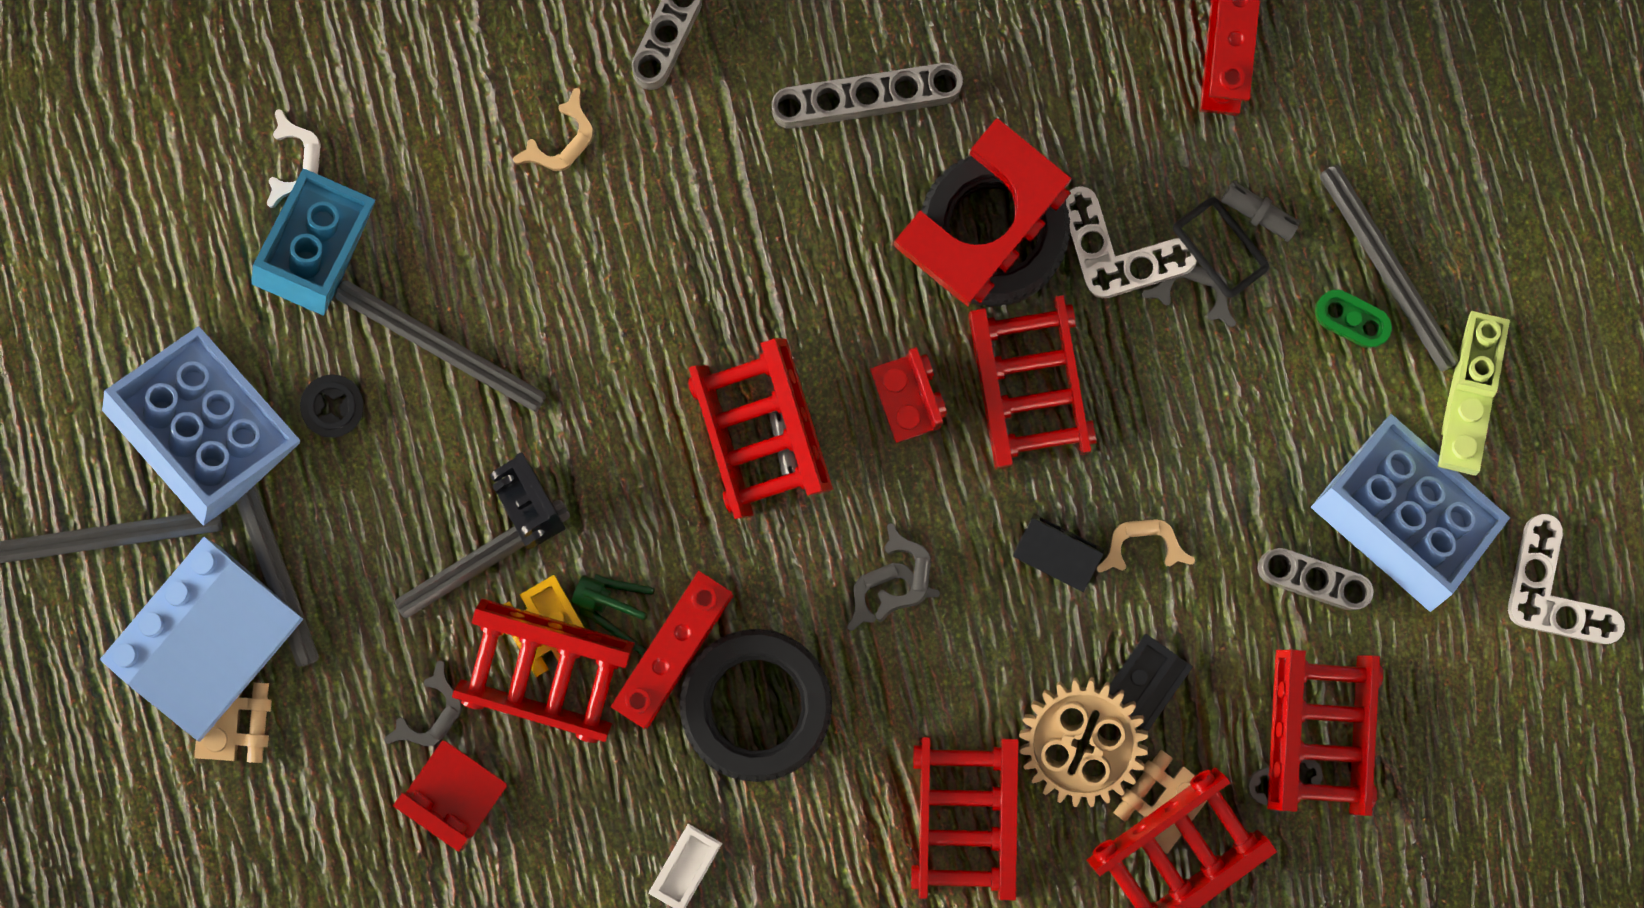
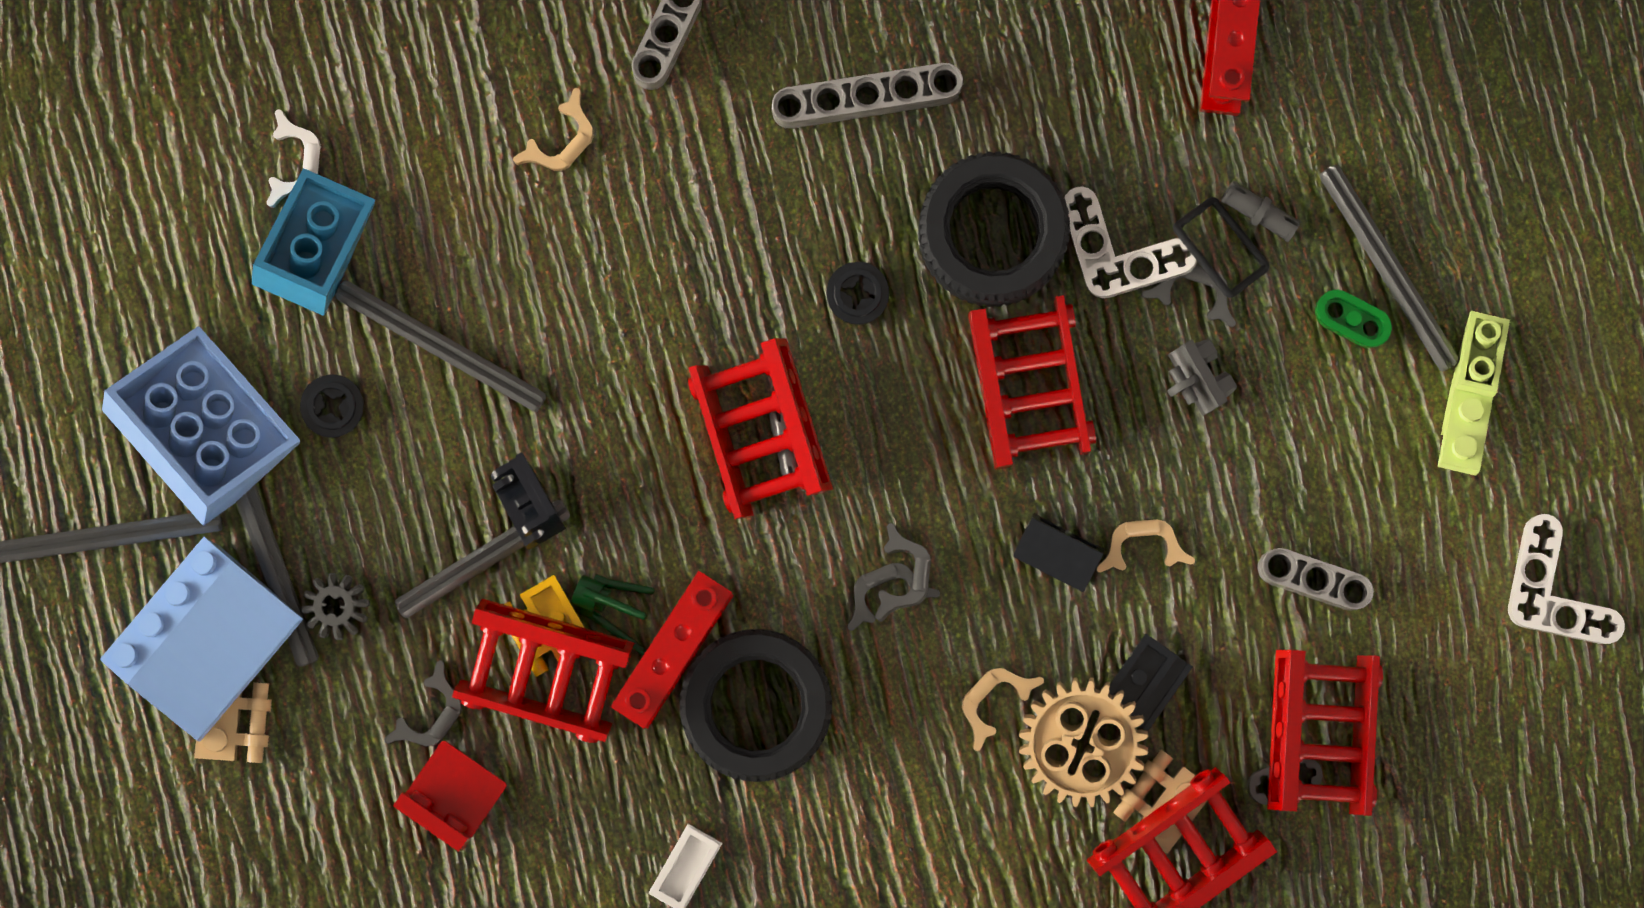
(334, 620): none -> dark grey gear
(847, 277): none -> black gear
(908, 397): red bracket -> none
(967, 267): red arch -> none
(980, 691): none -> tan helmet
(999, 838): red fence -> none
(1195, 378): none -> dark grey hips
(1409, 514): light blue slope -> none

